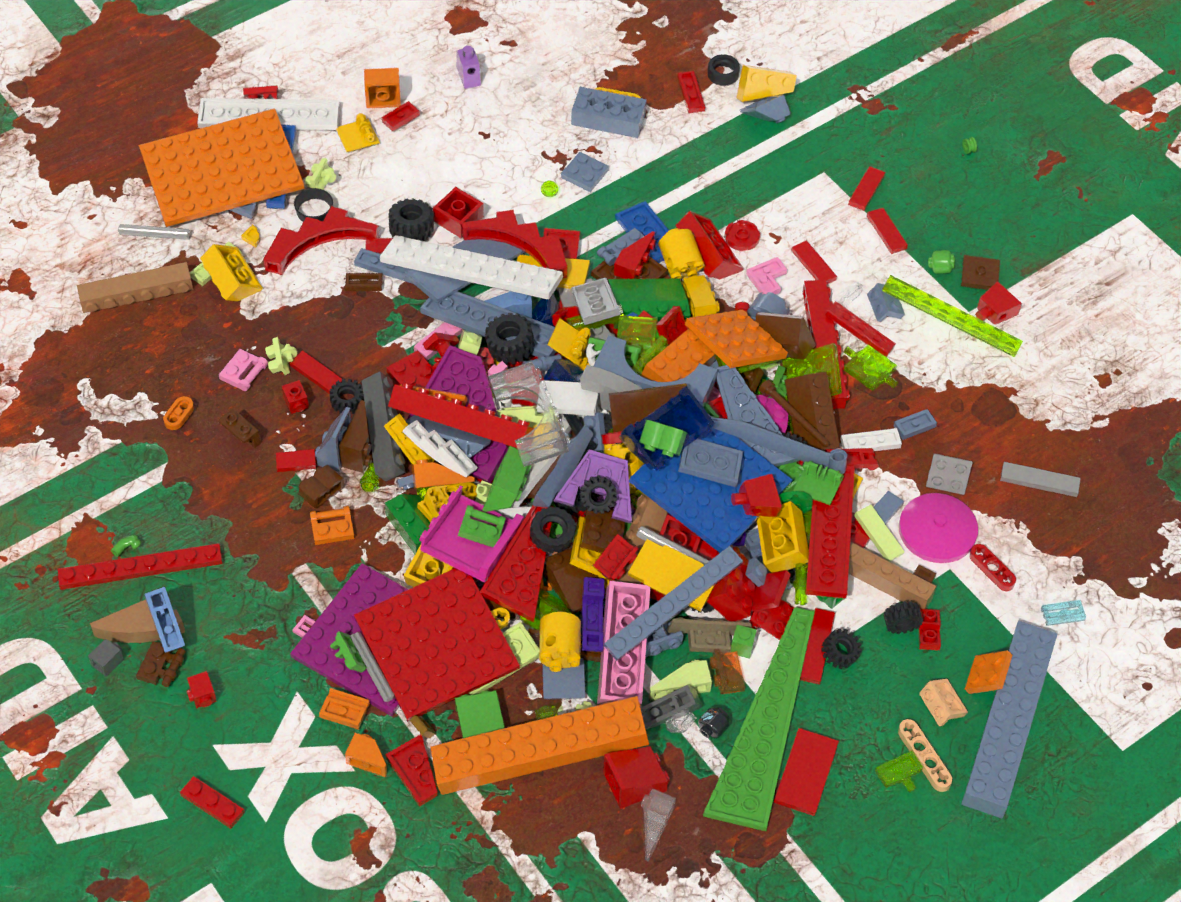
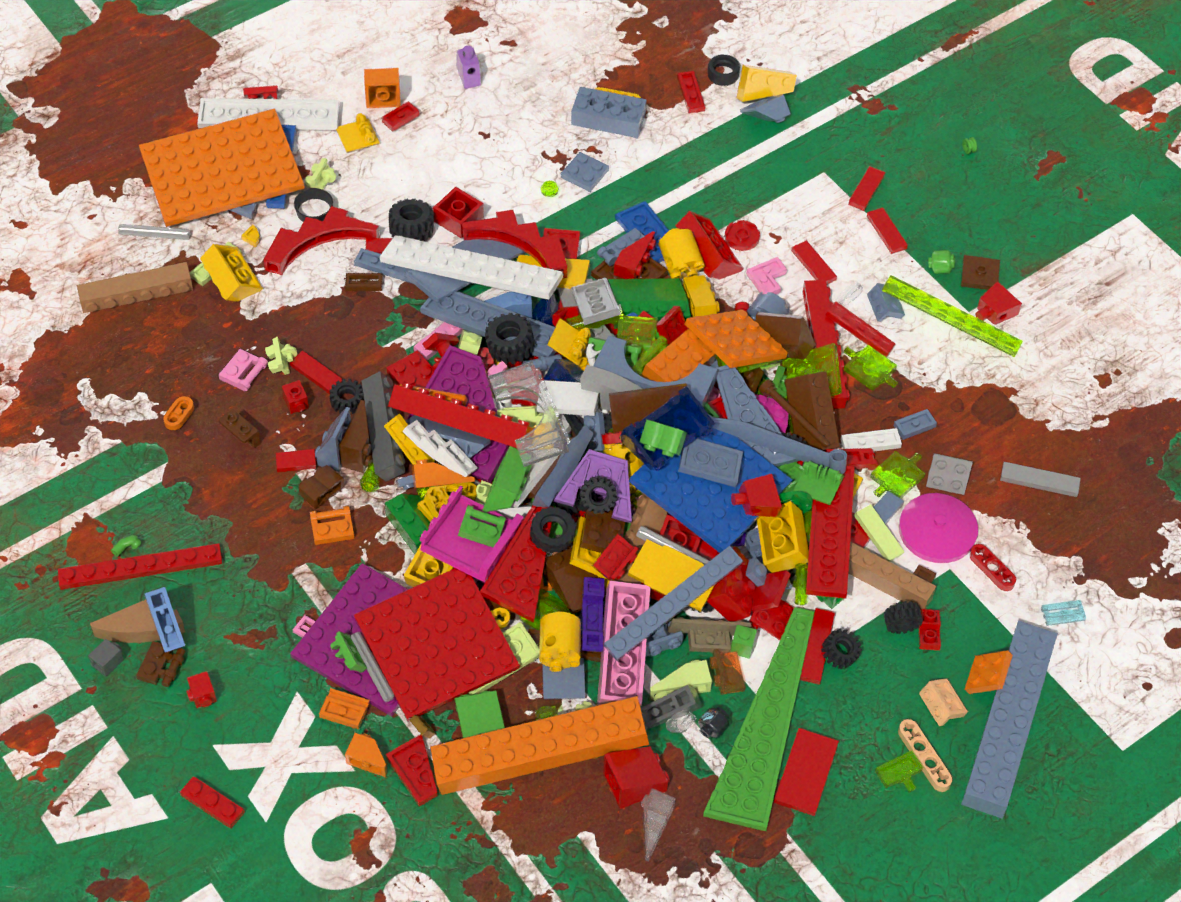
(897, 475): none -> clear neon green plate

